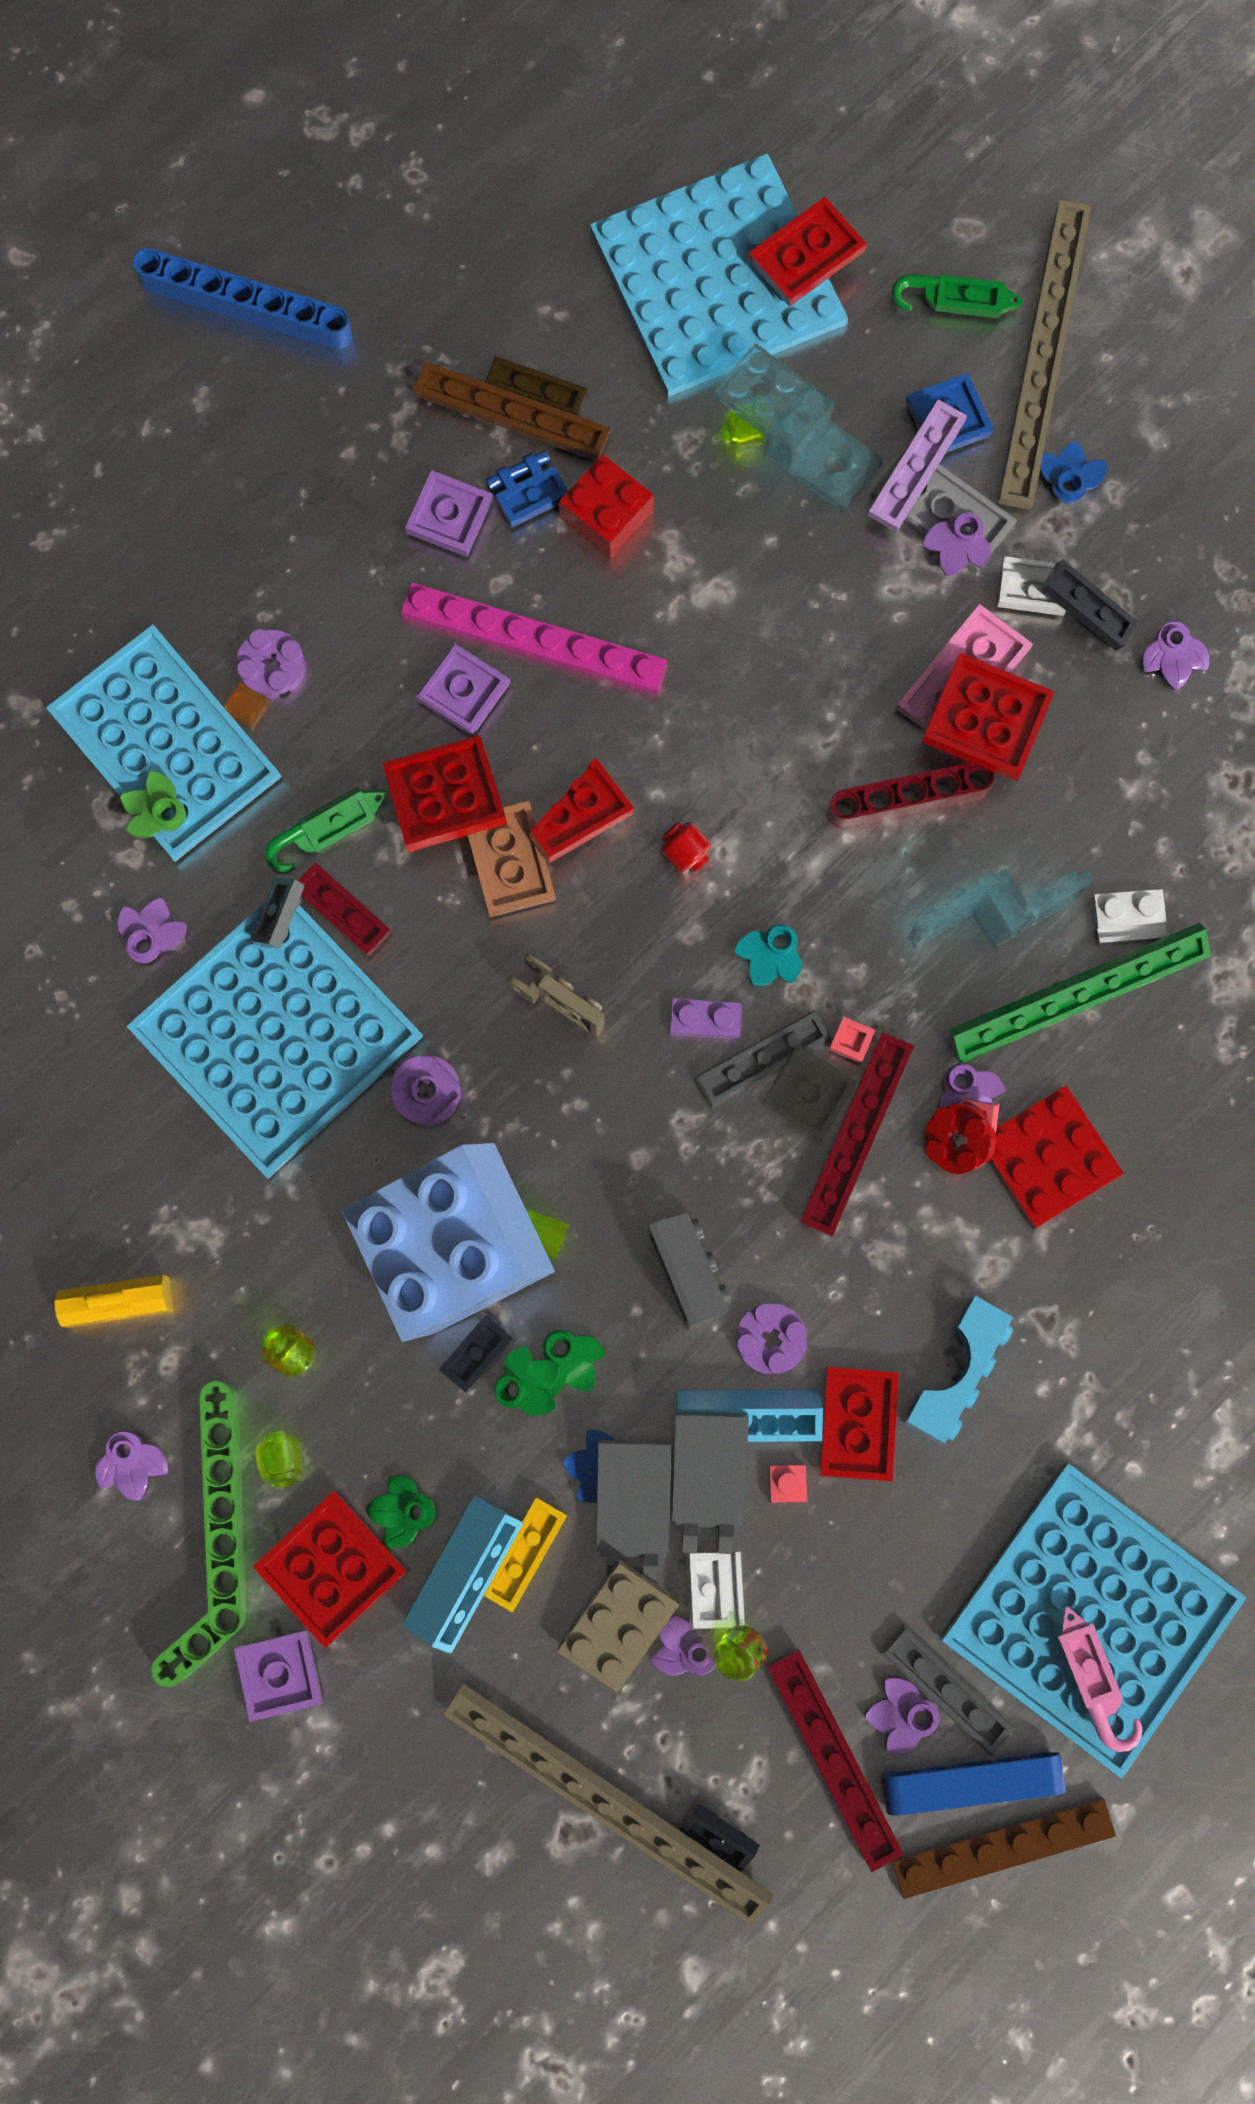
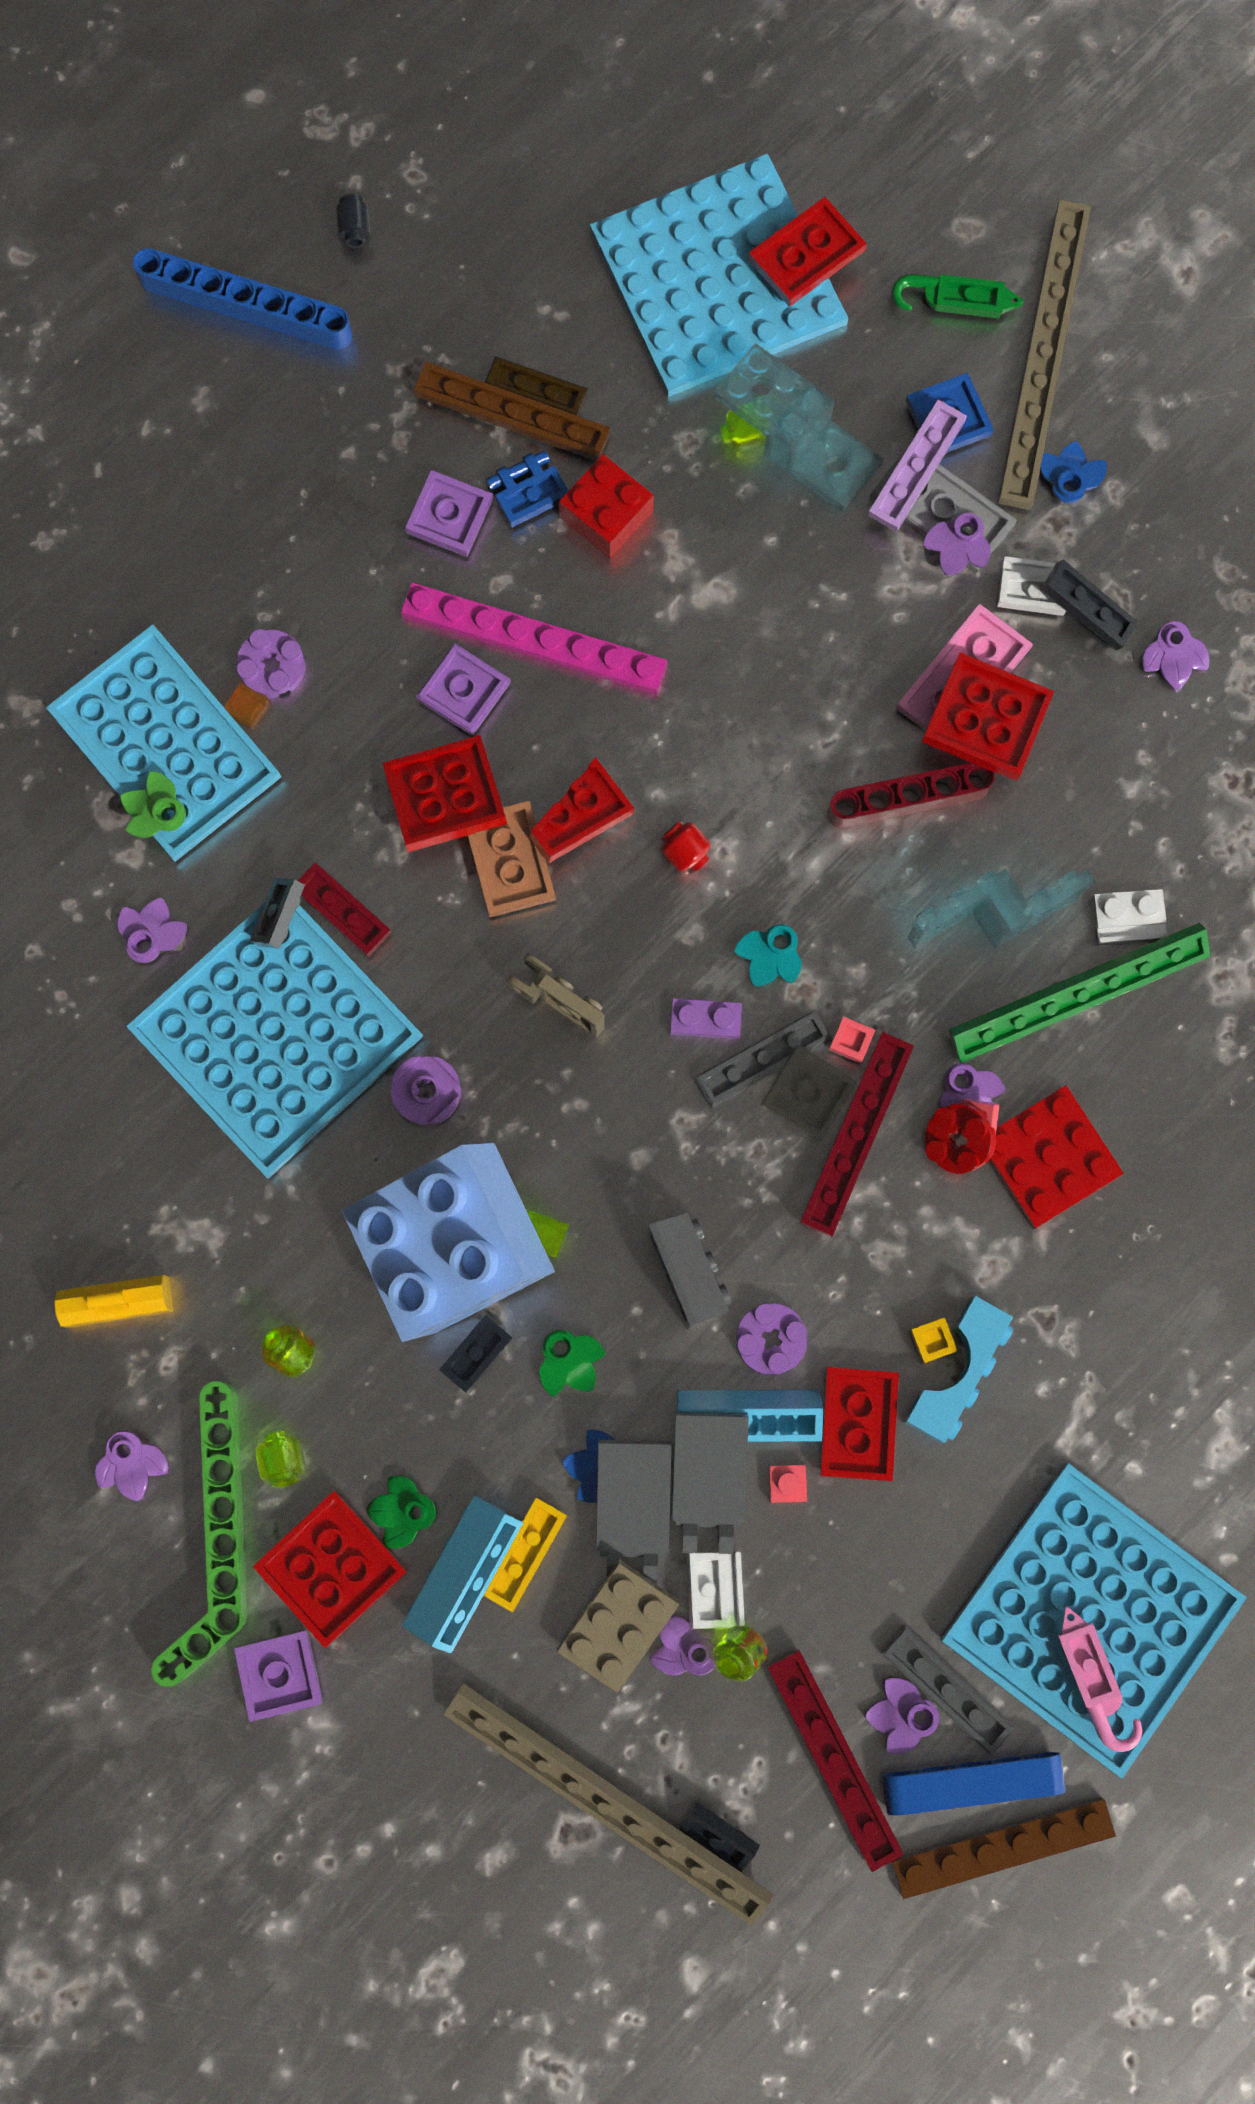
(326, 824): green plate -> none
(353, 221): none -> black brick
(532, 1380): green plate -> none
(933, 1340): none -> yellow plate

